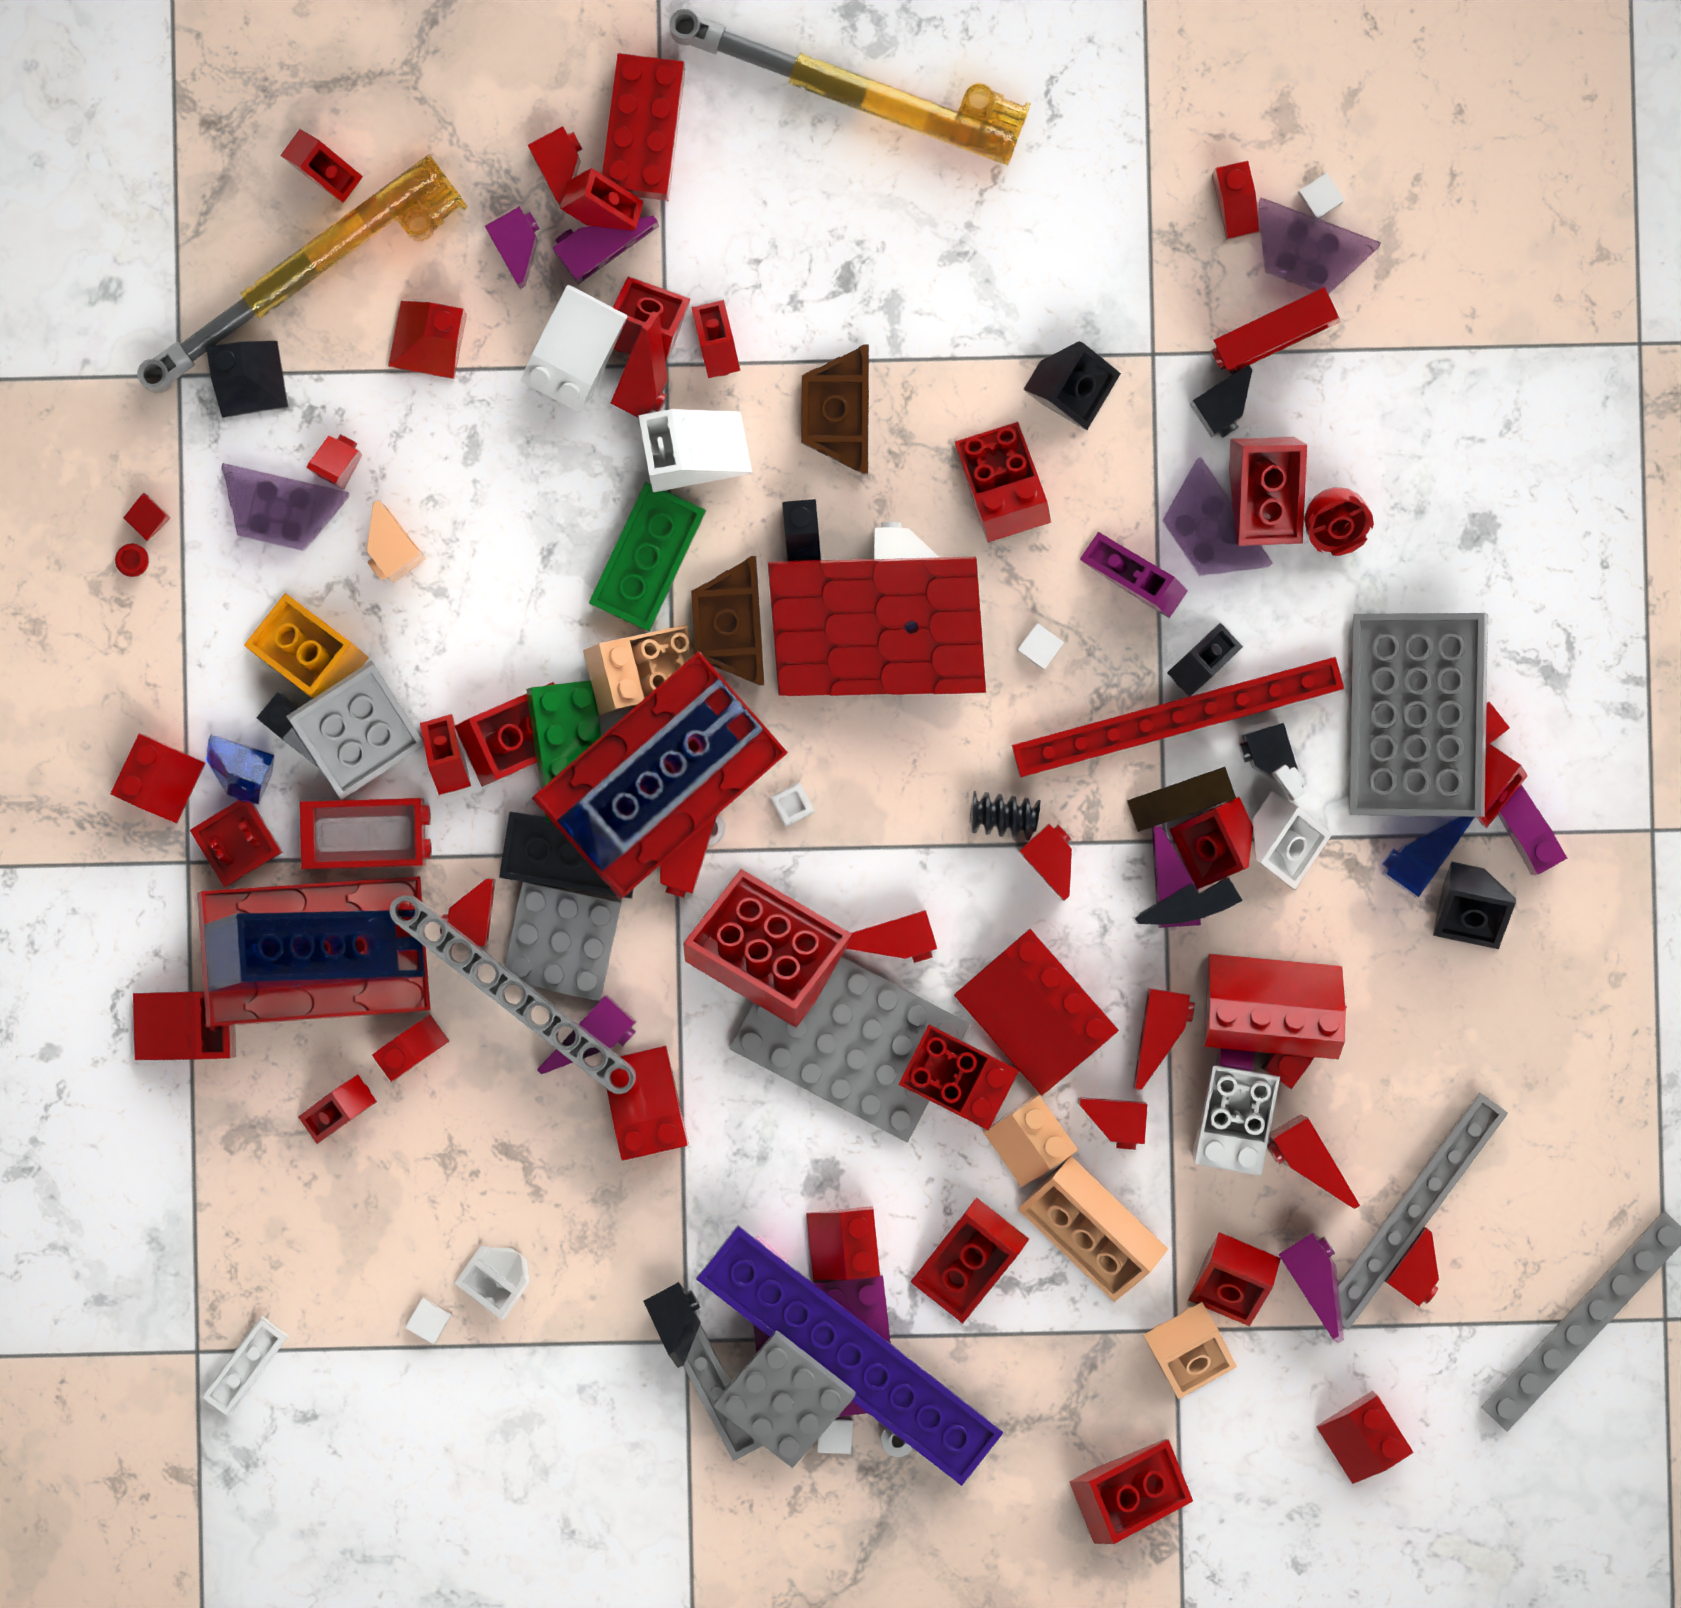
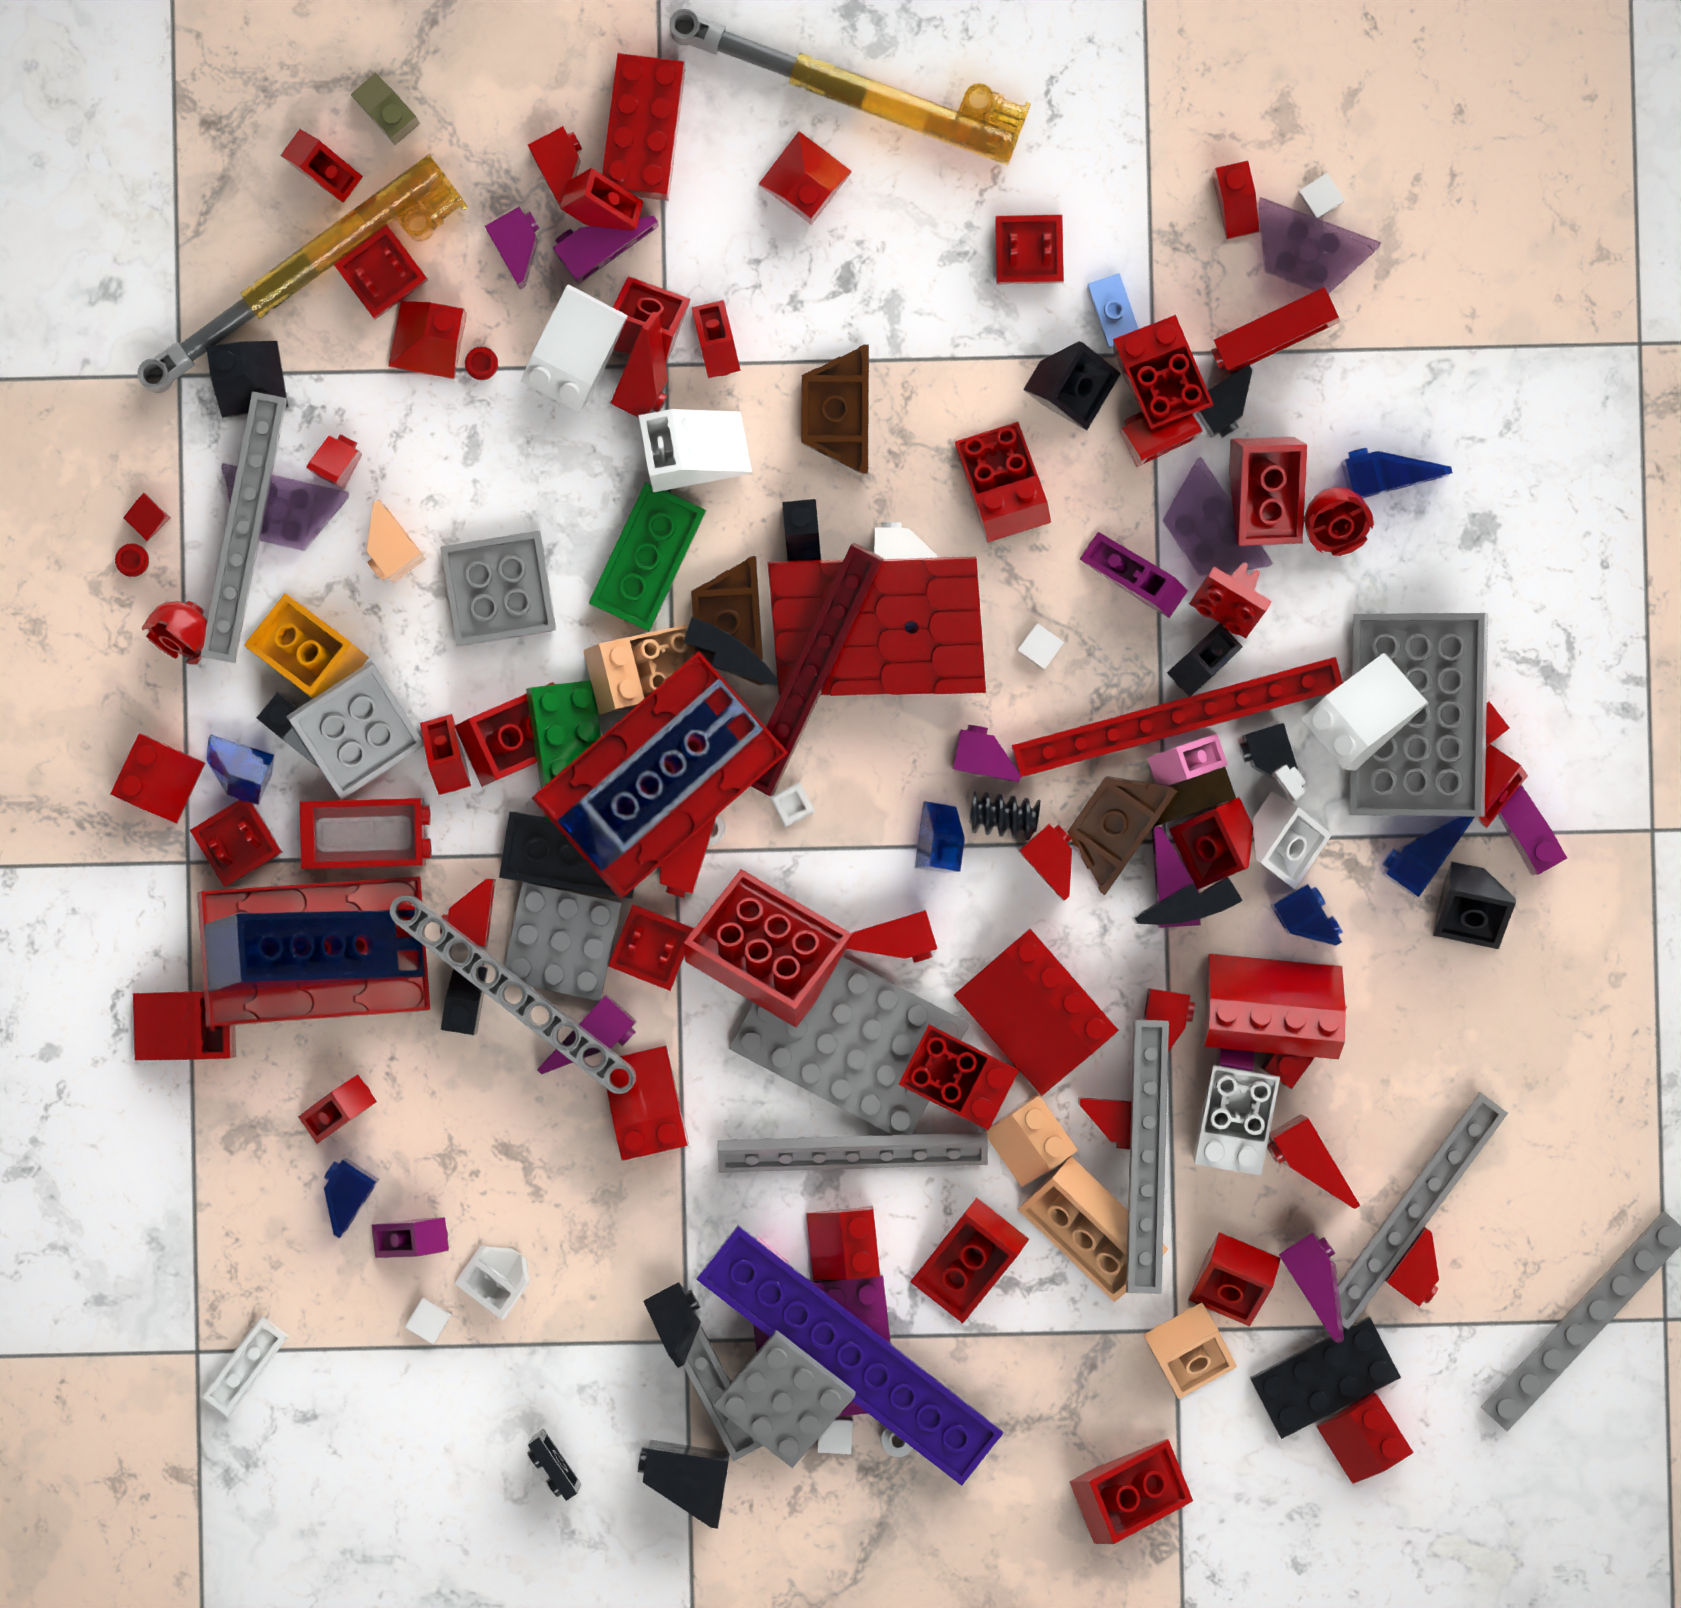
(178, 629): none -> red cylinder
(243, 527): none -> light grey plate
(346, 1193): none -> clear blue slope
(381, 272): none -> red plate
(385, 108): none -> olive slope
(410, 1048): red slope -> none
(410, 1237): none -> magenta slope
(463, 1004): none -> black slope
(481, 363): none -> red plate
(498, 588): none -> light grey plate
(546, 1455): none -> black plate
(650, 947): none -> red plate
(687, 1477): none -> black slope
(729, 652): none -> black slope
(805, 177): none -> red slope
(819, 656): none -> dark red plate
(852, 1152): none -> light grey plate
(940, 839): none -> clear blue slope
(983, 755): none -> magenta slope
(1029, 249): none -> red plate
(1112, 307): none -> light blue plate
(1117, 824): none -> reddish brown wing
(1147, 1156): none -> light grey plate
(1149, 444): none -> red slope
(1161, 372): none -> red slope
(1187, 761): none -> bright pink slope
(1231, 600): none -> red plate
(1303, 916): none -> clear blue slope
(1325, 1378): none -> black plate
(1364, 712): none -> white slope
(1384, 472): none -> clear blue slope

